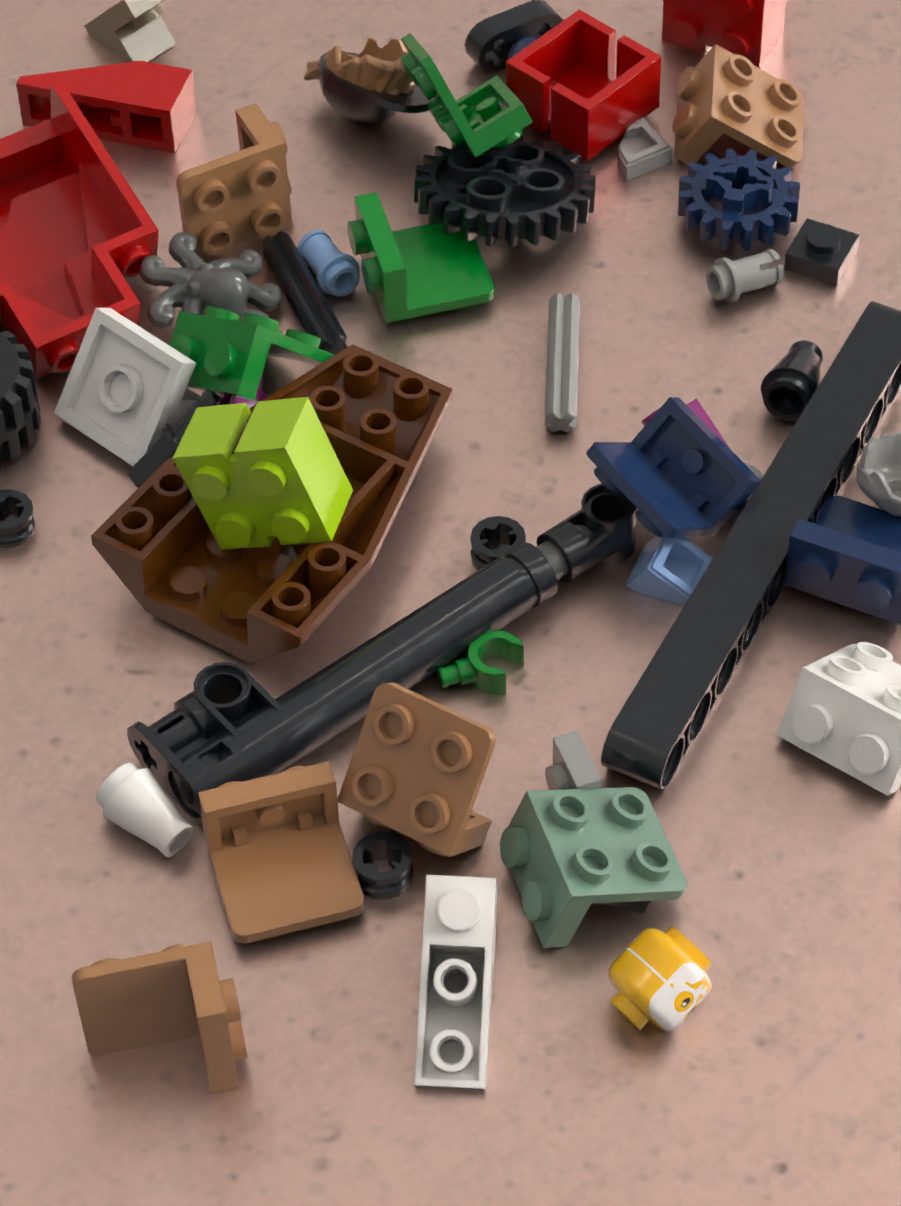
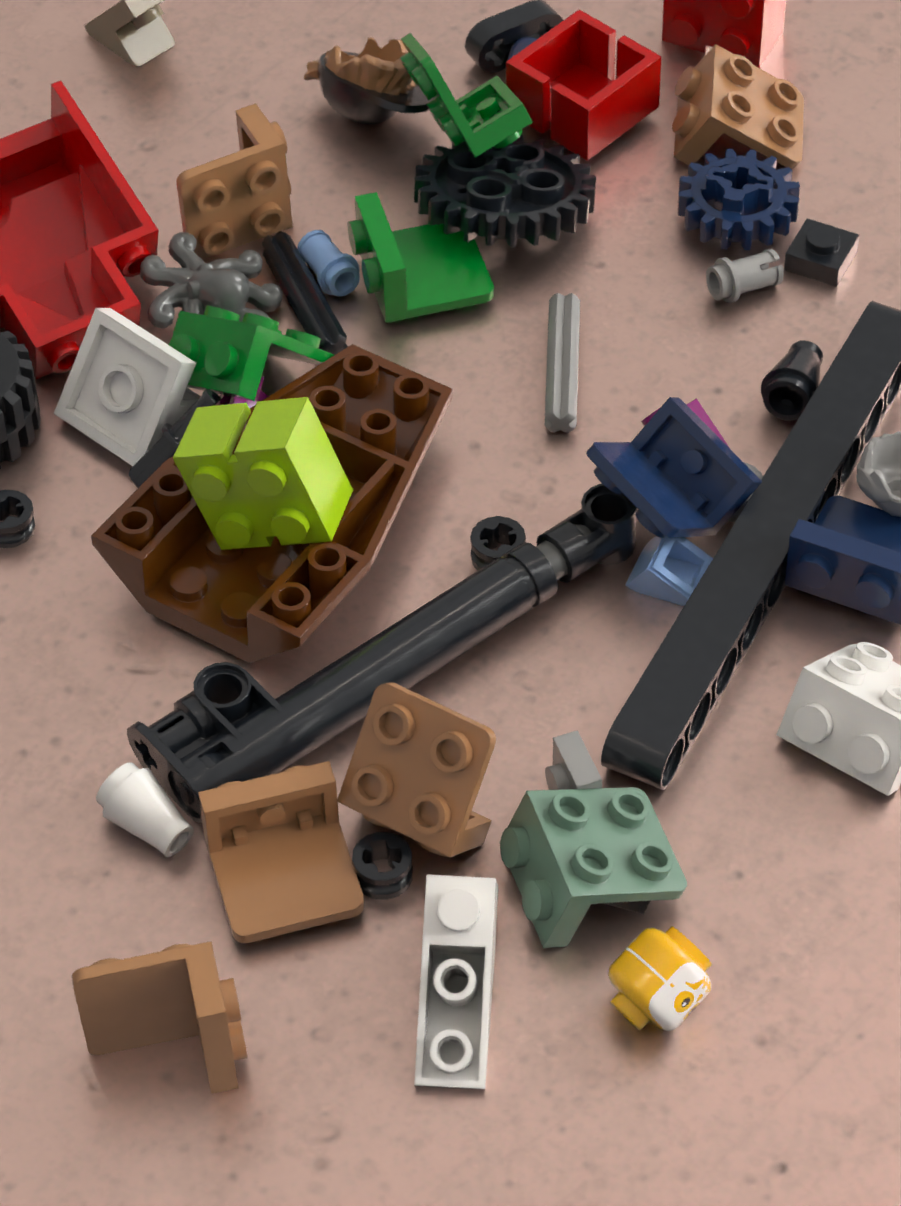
(122, 102): red slope -> none
(473, 670): green piece -> none
(642, 150): light grey tile -> none

